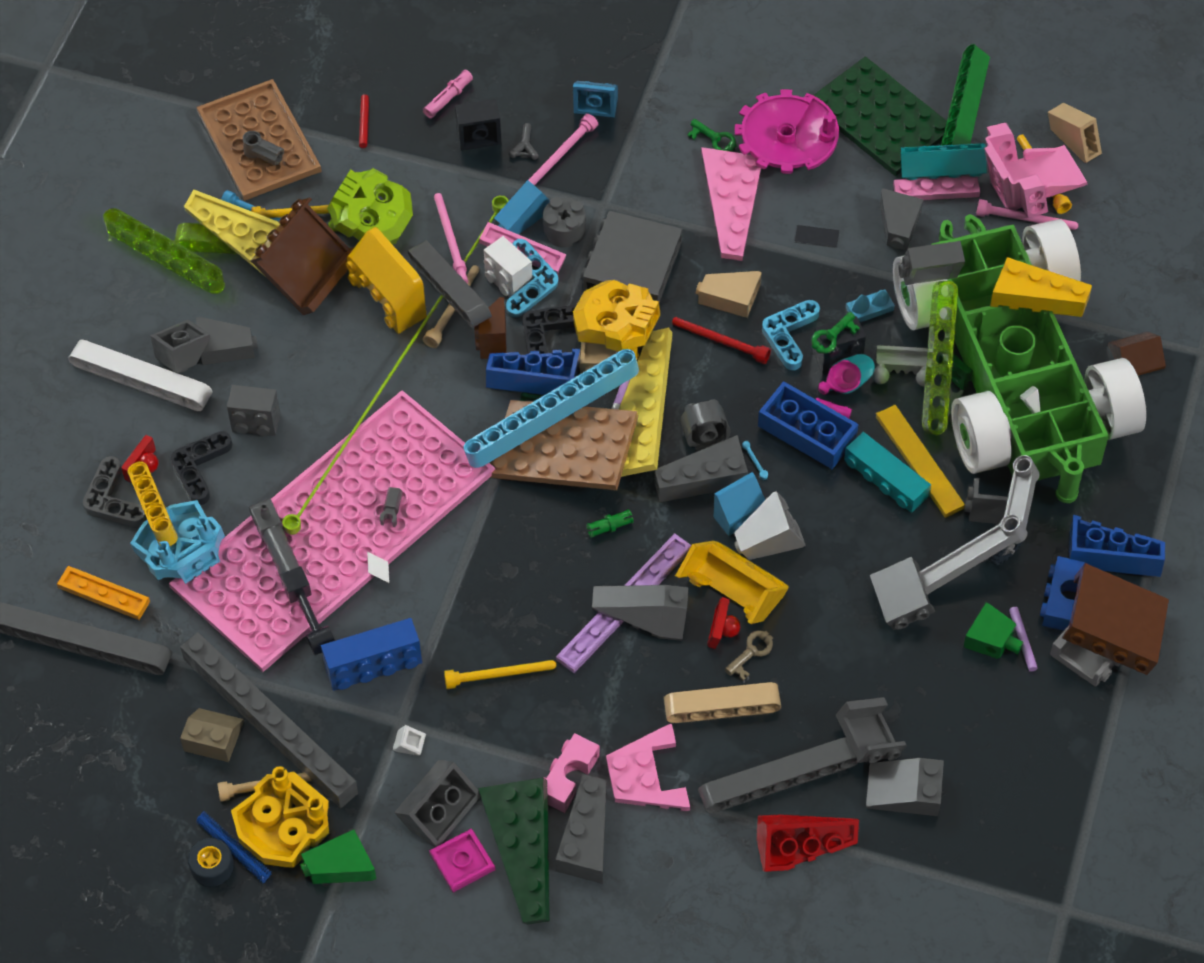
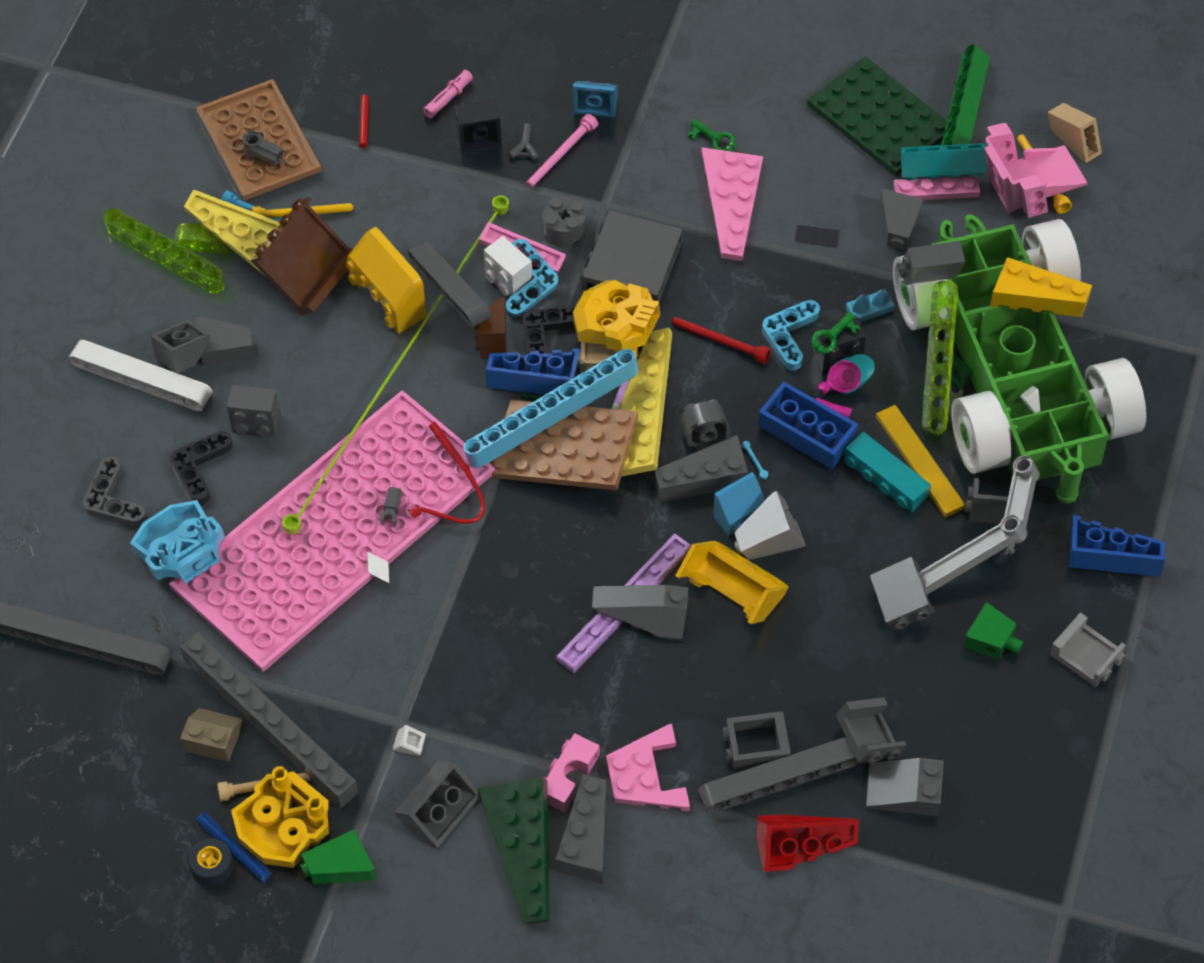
(103, 592): light orange plate -> none
(142, 453): red tile -> none
(152, 503): yellow beam -> none
(291, 574): piece -> none
(359, 201): lime brick -> none
(372, 654): blue brick -> none
(415, 512): none -> red piece
(434, 336): tan piece -> none
(454, 679): yellow piece -> none
(458, 265): bright pink bar -> none
(462, 860): dark pink tile -> none
(522, 209): dark azure slope -> none
(610, 523): green pin -> none
(722, 624): red tile -> none
(722, 702): tan beam -> none
(730, 291): tan slope -> none
(751, 650): dark tan piece -> none
(751, 760): none -> dark grey window
(788, 131): dark pink piece -> none
(898, 359): light grey gear -> none
(985, 208): bright pink piece -> none
(1021, 633): lavender bar -> none
(1059, 609): blue arch -> none
(1117, 619): reddish brown panel -> none
(1141, 350): reddish brown slope -> none

